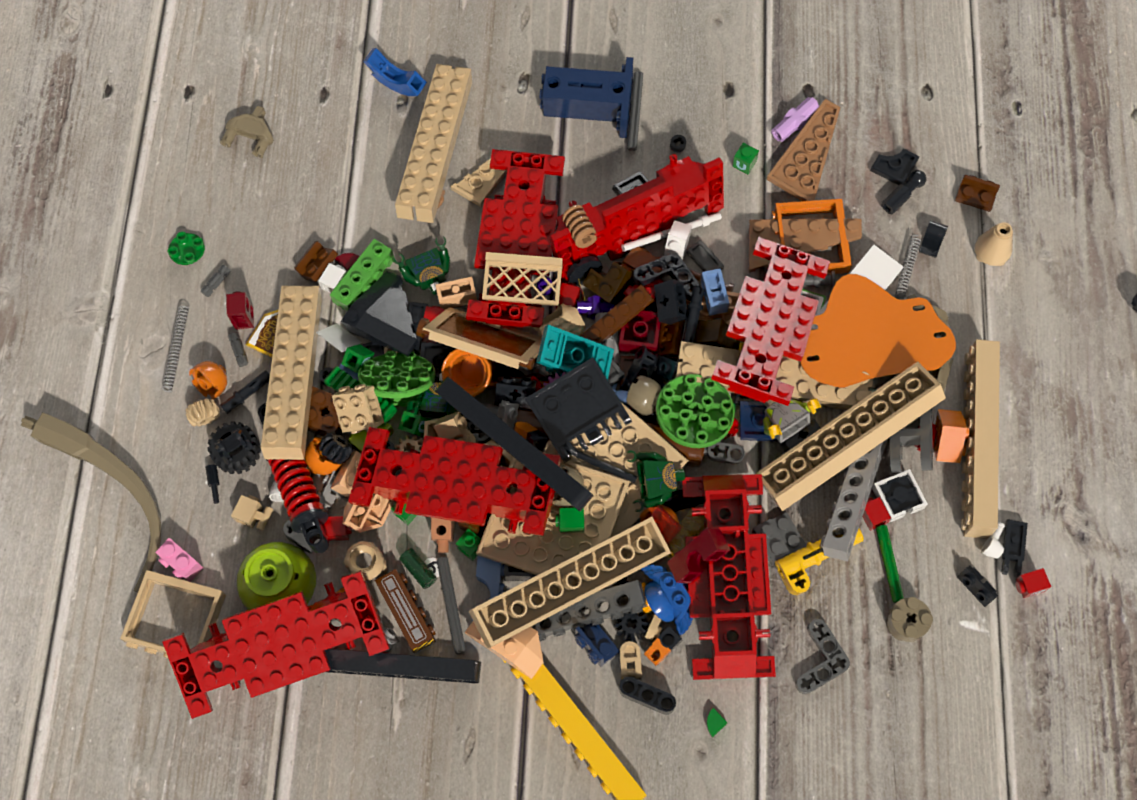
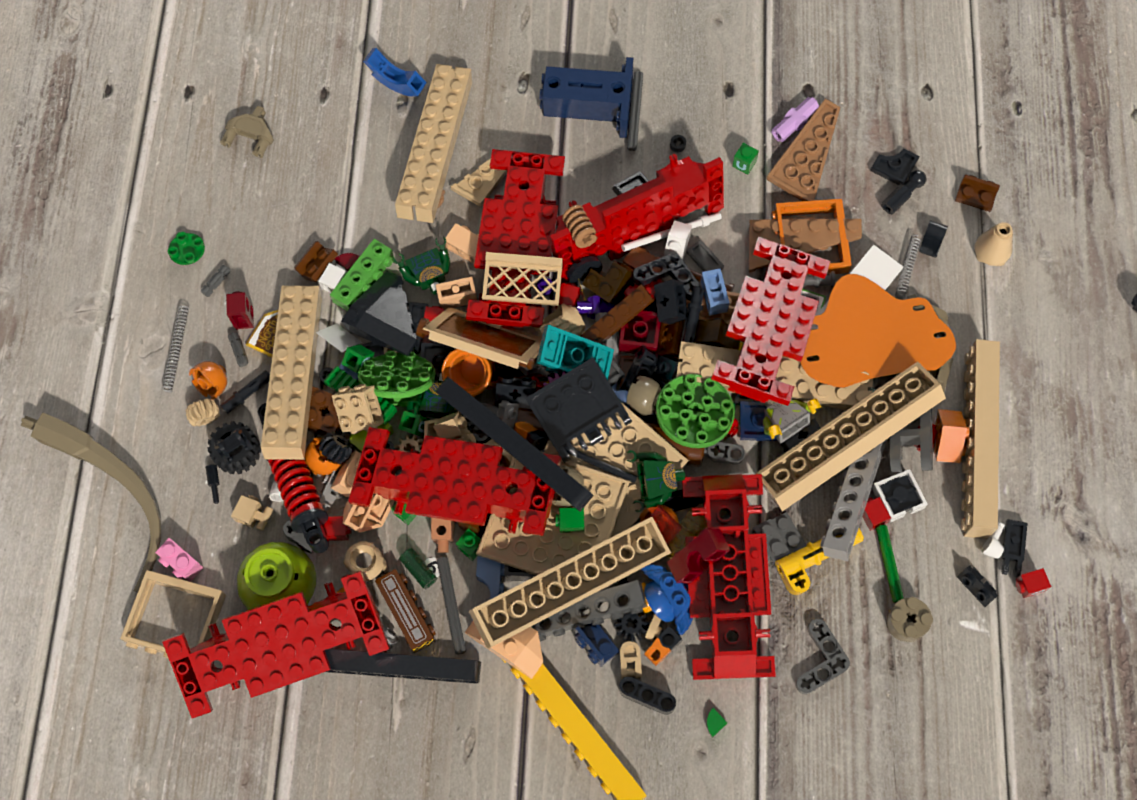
(462, 242): none -> light nougat brick

